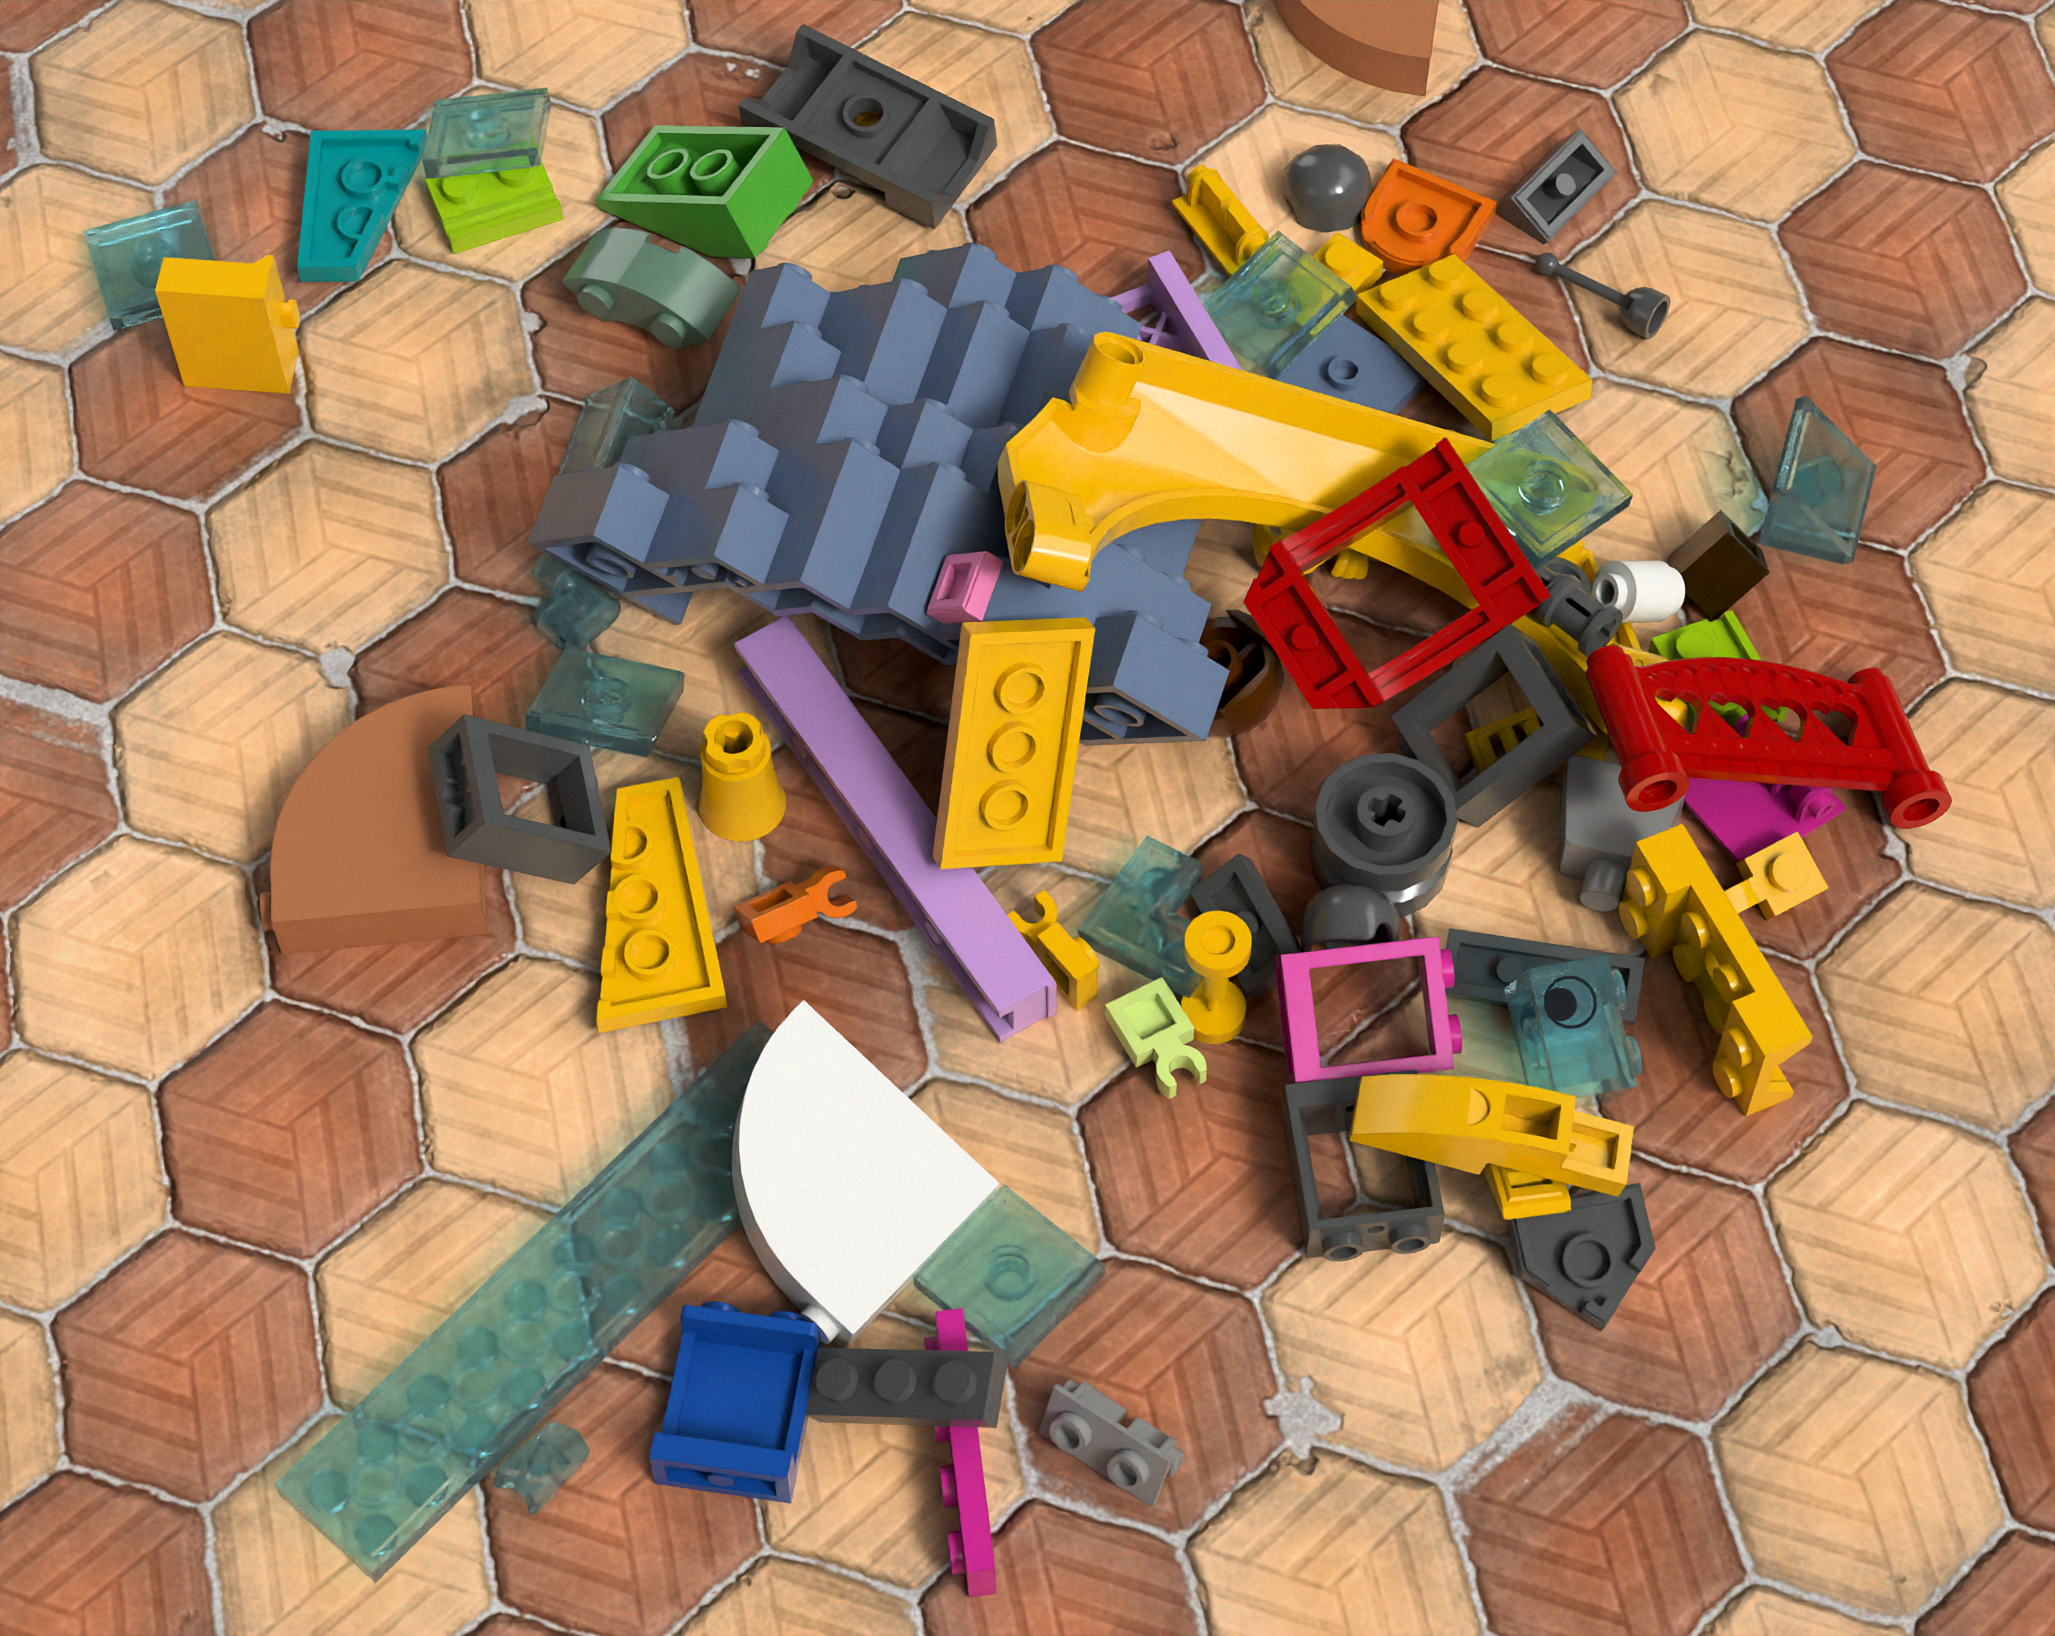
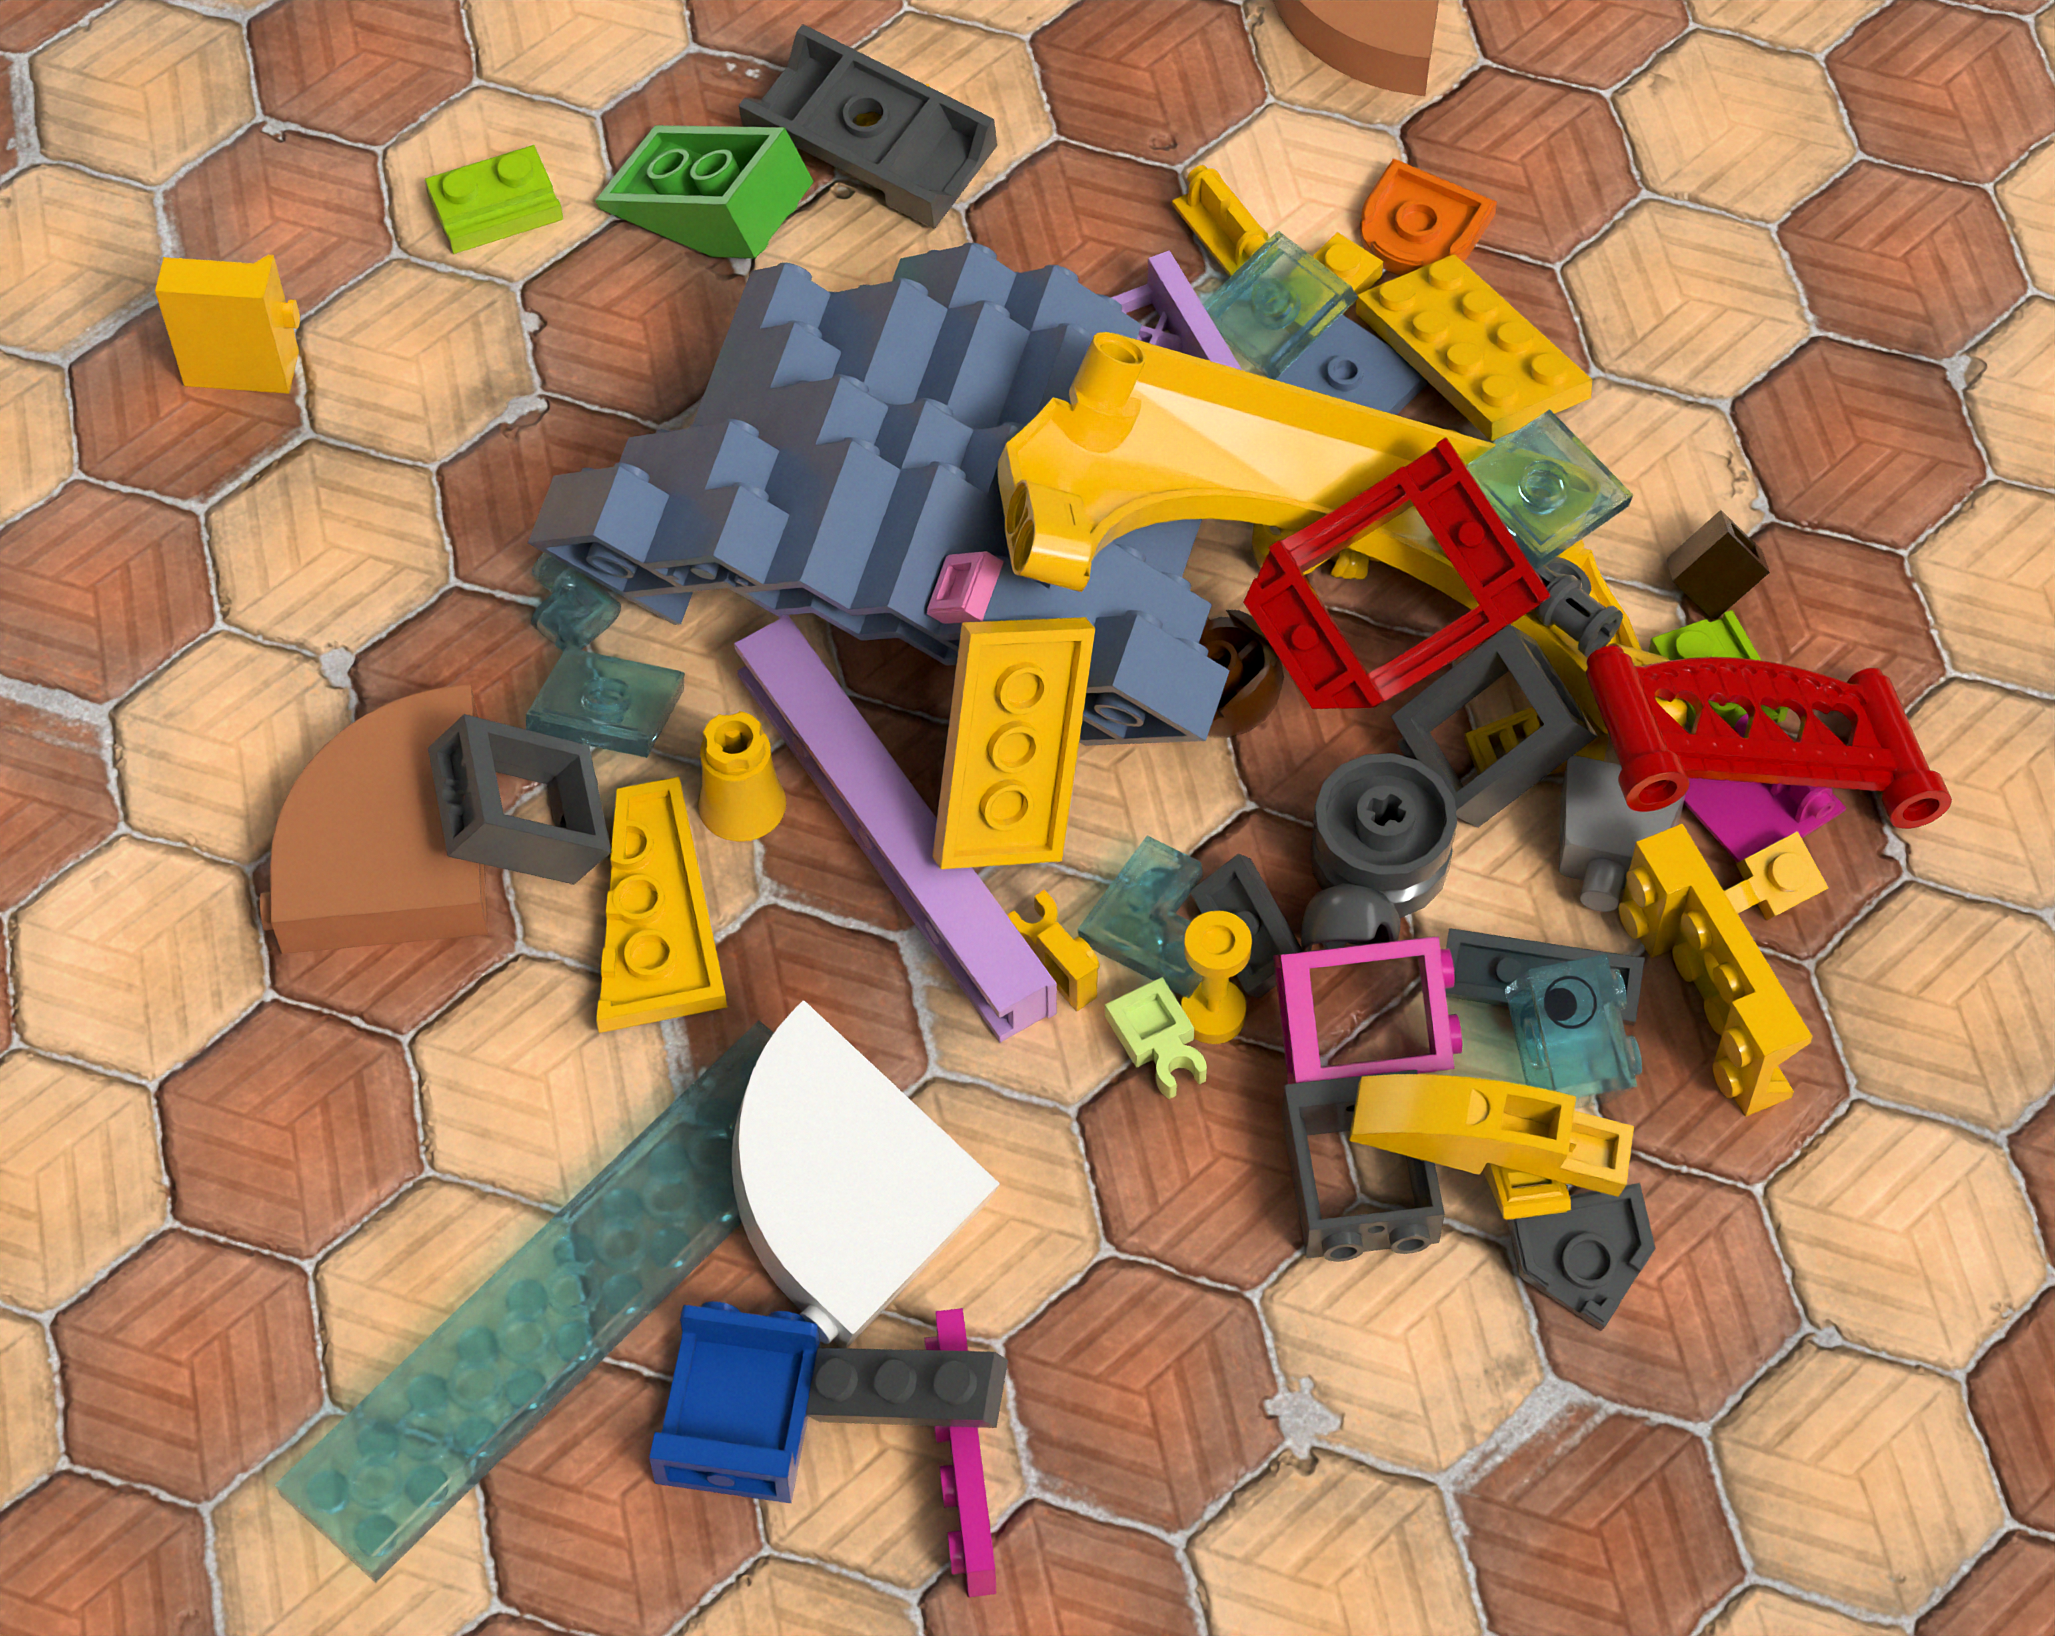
(131, 253): clear light blue plate -> none
(351, 197): teal wing -> none
(487, 133): clear light blue plate -> none
(543, 1465): clear light blue piece -> none
(608, 422): clear light blue panel -> none
(647, 286): sand green brick -> none
(782, 910): orange plate -> none
(1010, 1275): clear light blue plate -> none
(1089, 1429): light grey hinge -> none
(1327, 187): dark grey hair -> none
(1556, 187): dark grey slope -> none
(1639, 589): white brick -> none
(1640, 310): dark grey hinge -> none
(1818, 489): clear light blue slope -> none

